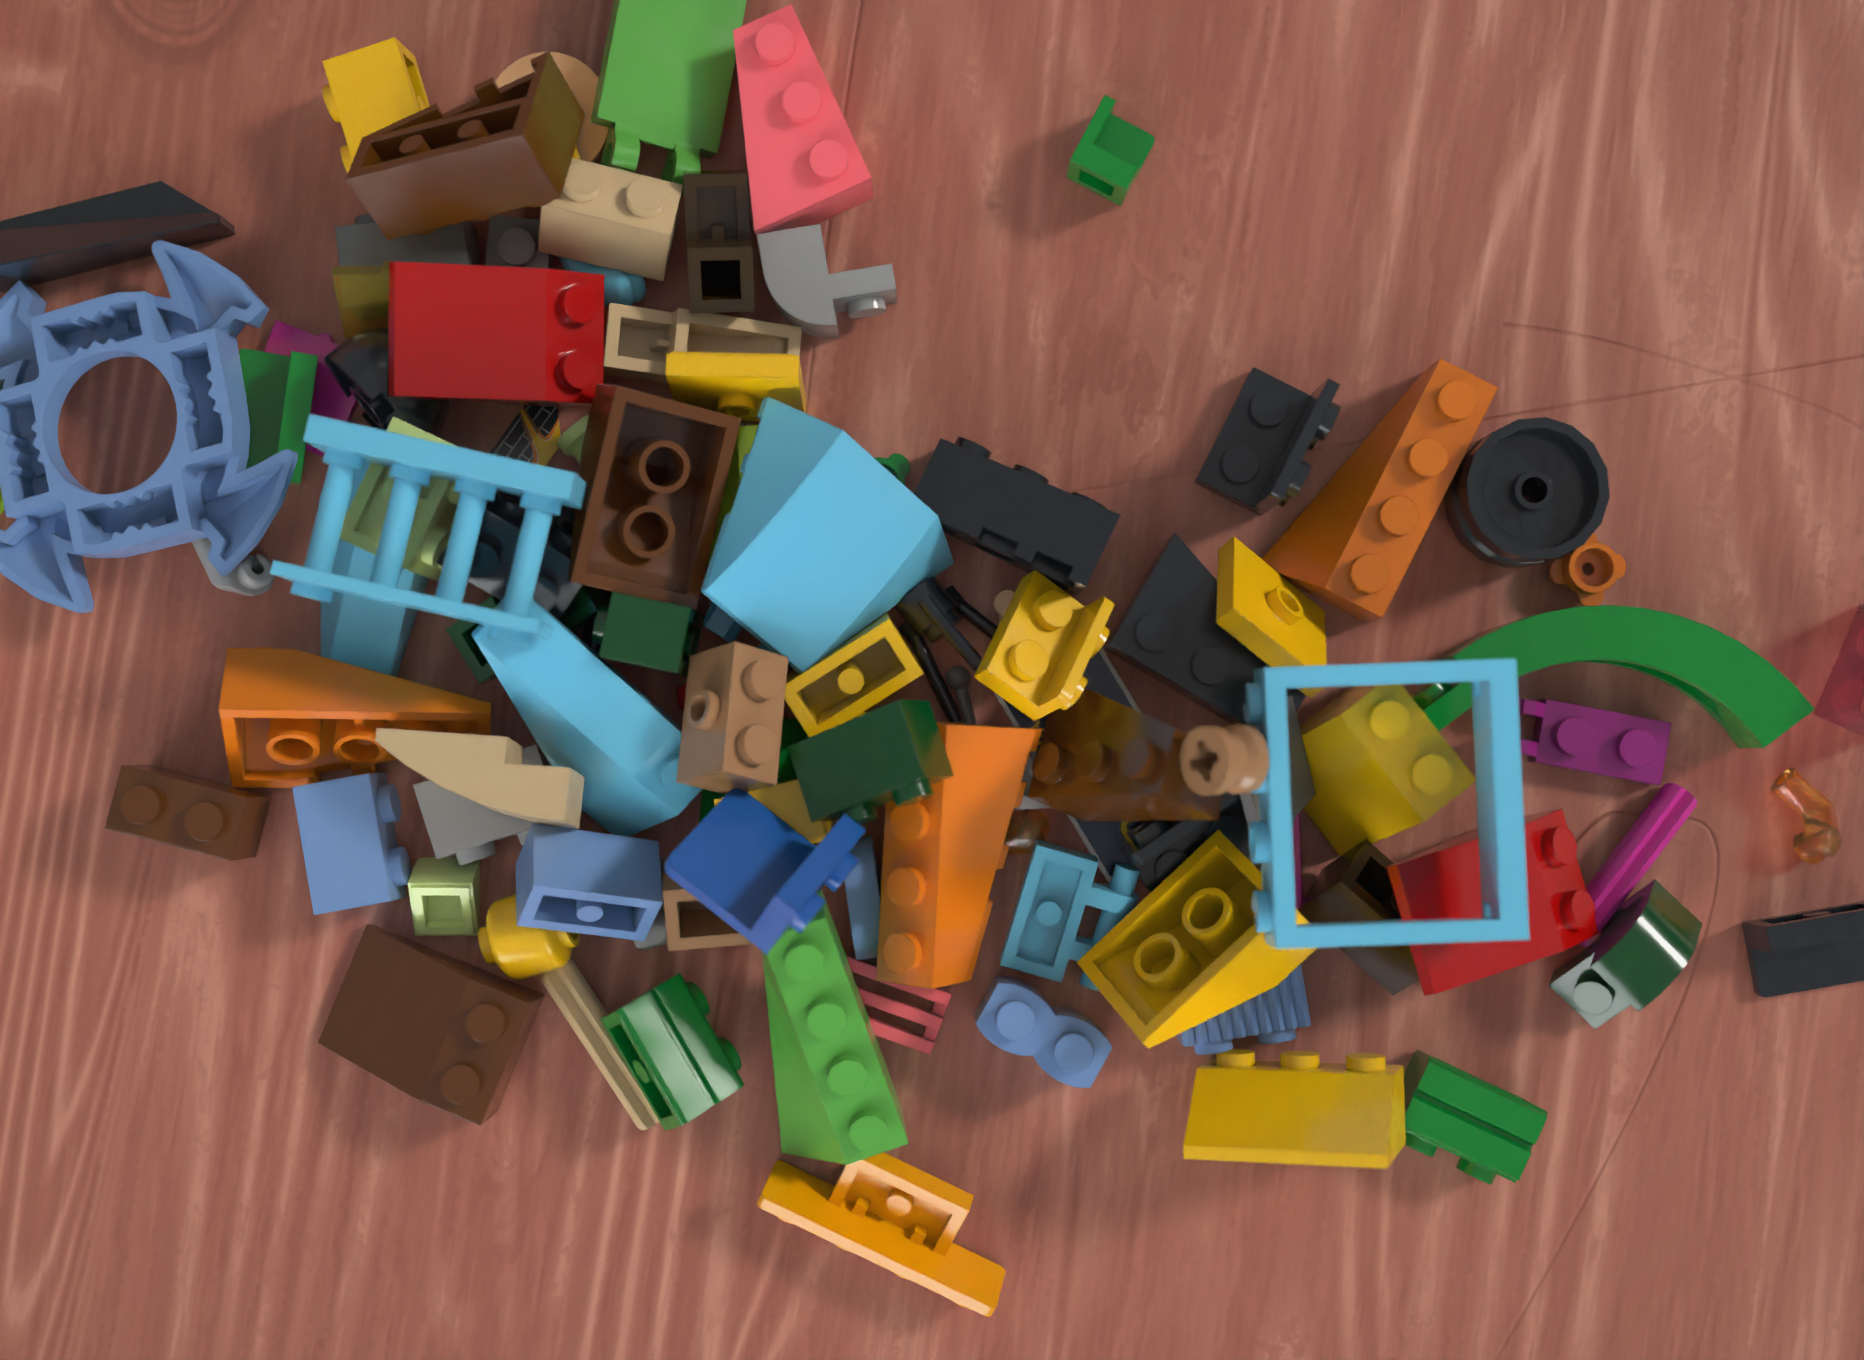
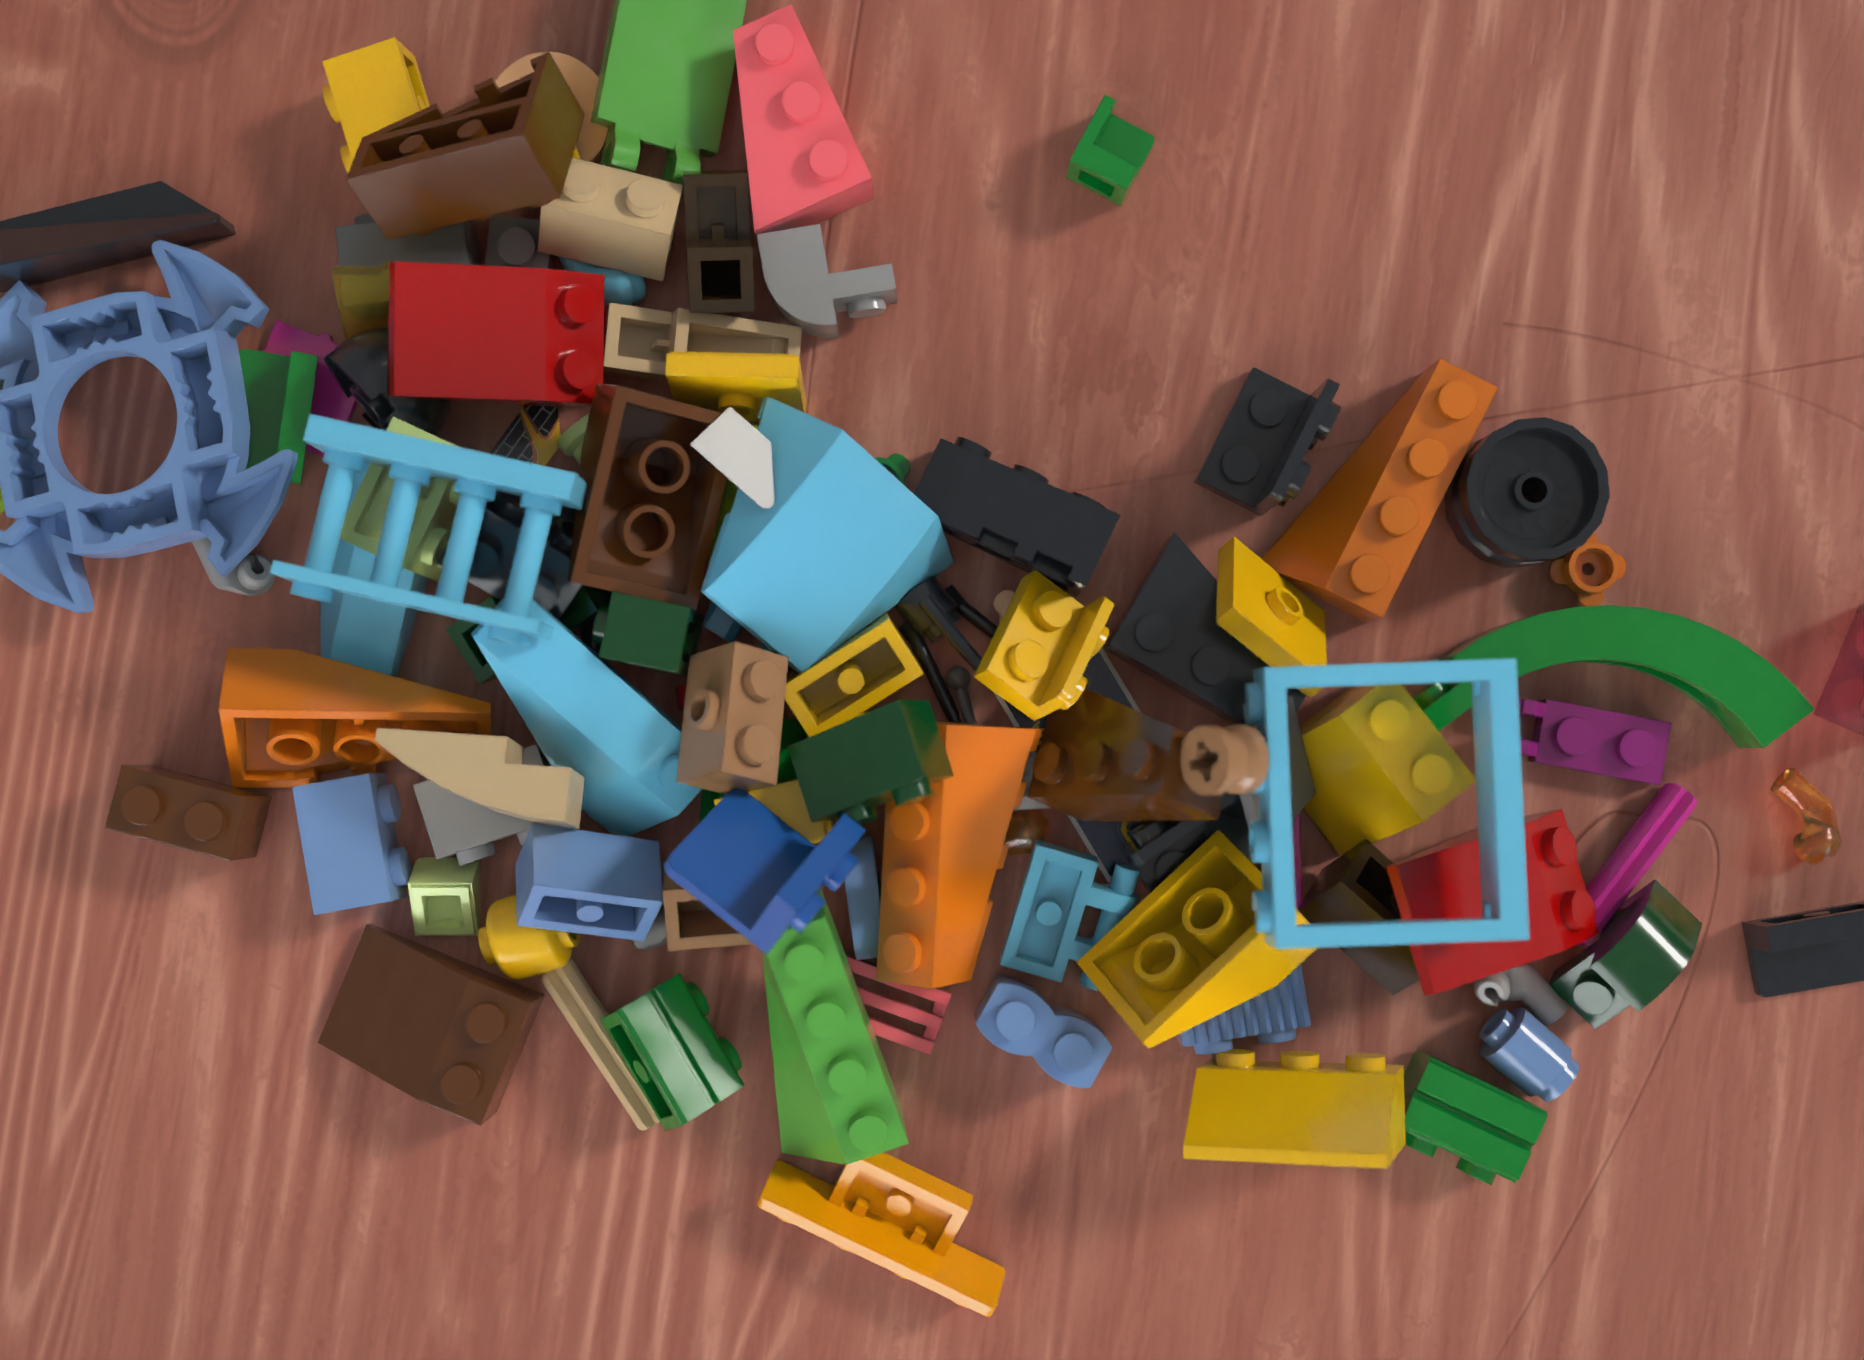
(740, 455): none -> white sticker
(1524, 985): none -> light grey arm
(1528, 1053): none -> medium blue brick

